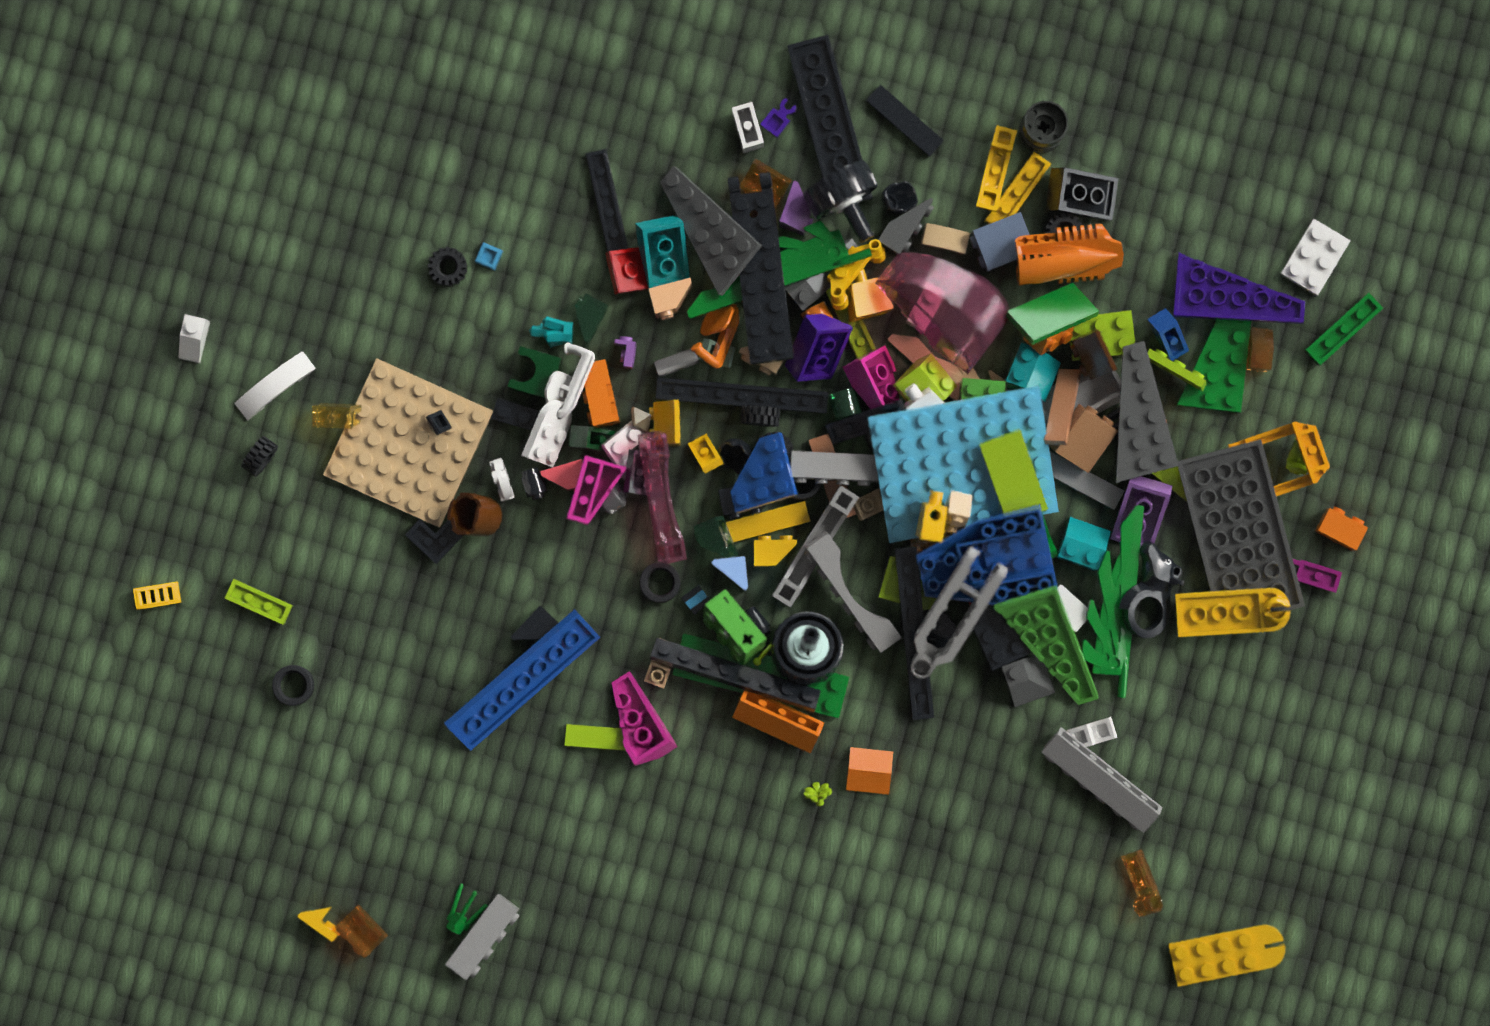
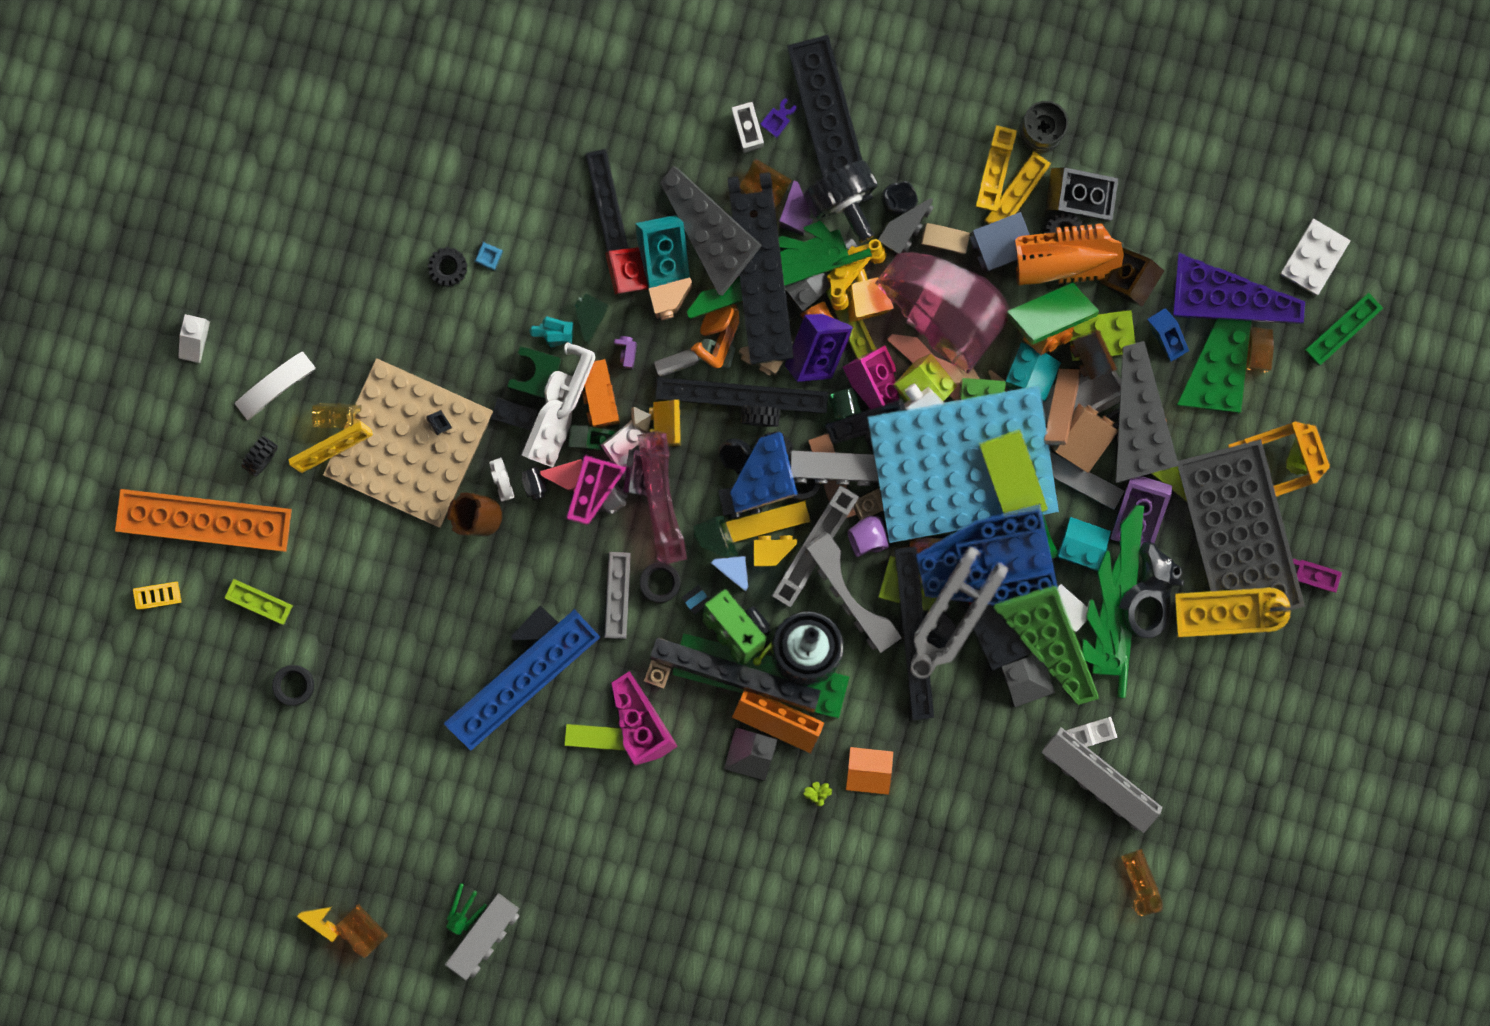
(203, 520): none -> orange plate
(330, 447): none -> yellow tile
(431, 543): black plate -> none
(617, 595): none -> light grey tile
(705, 453): yellow slope -> none
(750, 754): none -> dark grey slope
(868, 535): none -> medium lavender piece
(904, 120): black tile -> none
(933, 527): yellow torso -> none
(958, 512): tan slope -> none
(1135, 278): none -> dark brown slope
(1177, 369): lime plate -> none
(1226, 954): yellow plate -> none
(1341, 528): orange brick -> none

